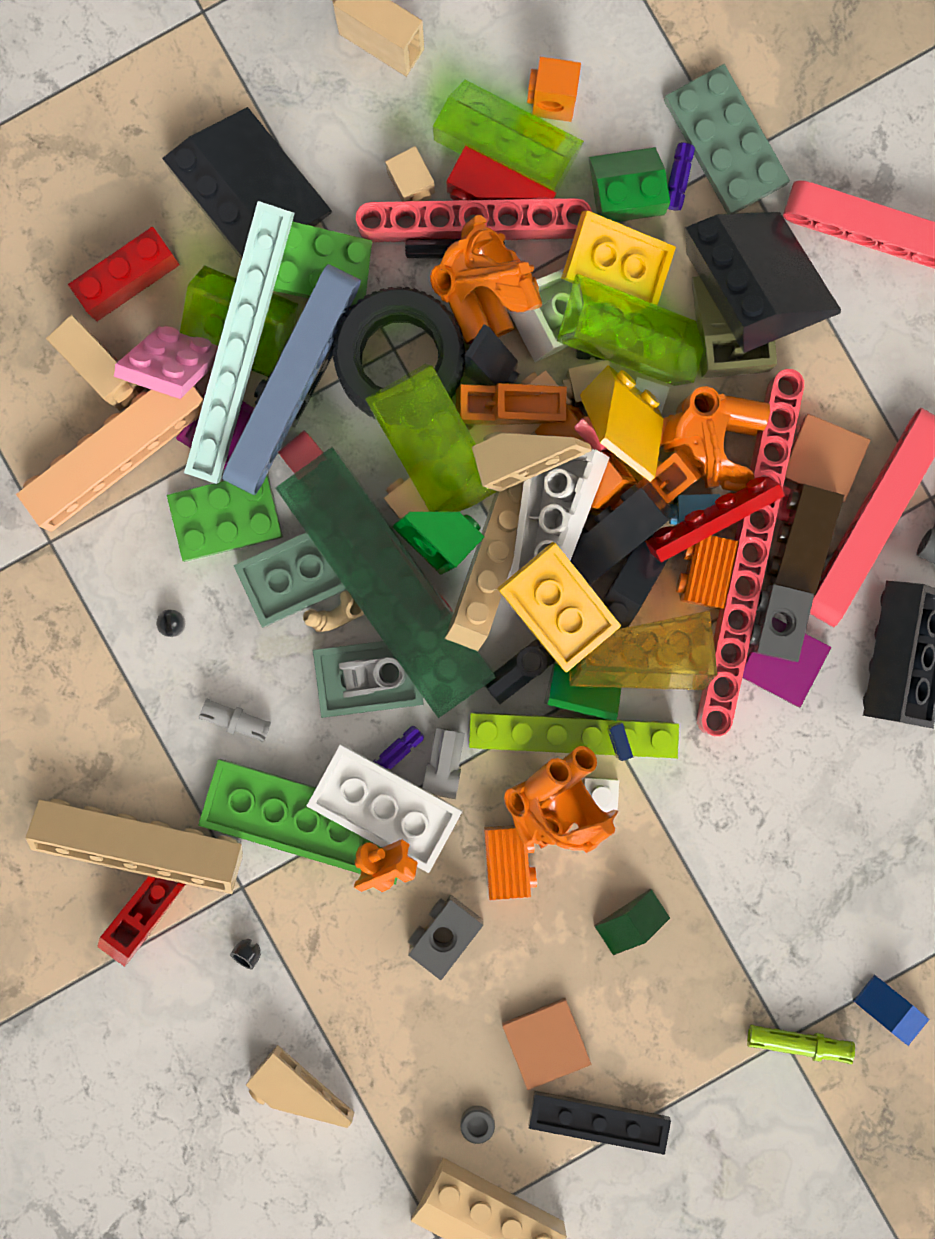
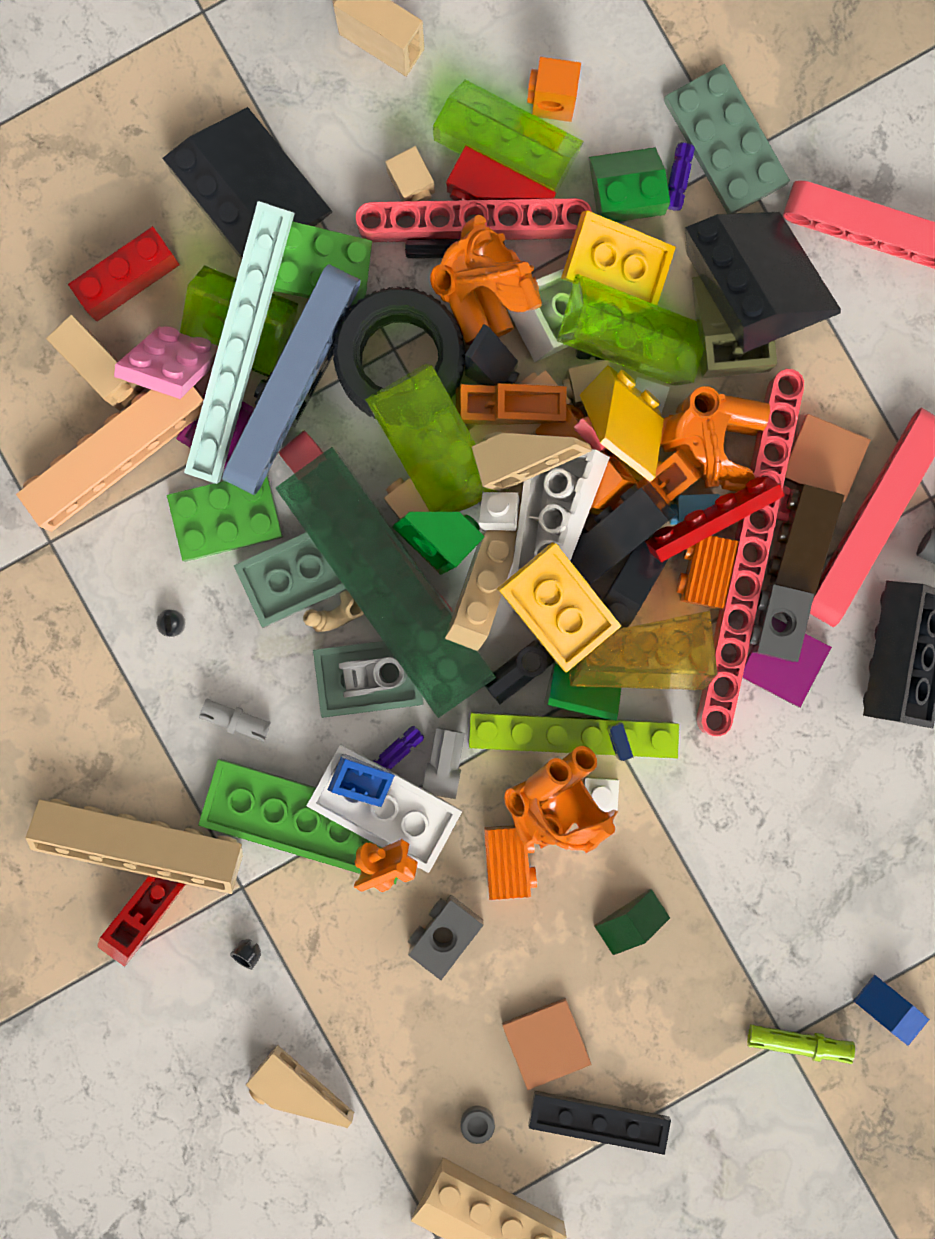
(360, 781): none -> blue slope
(499, 511): none -> white plate

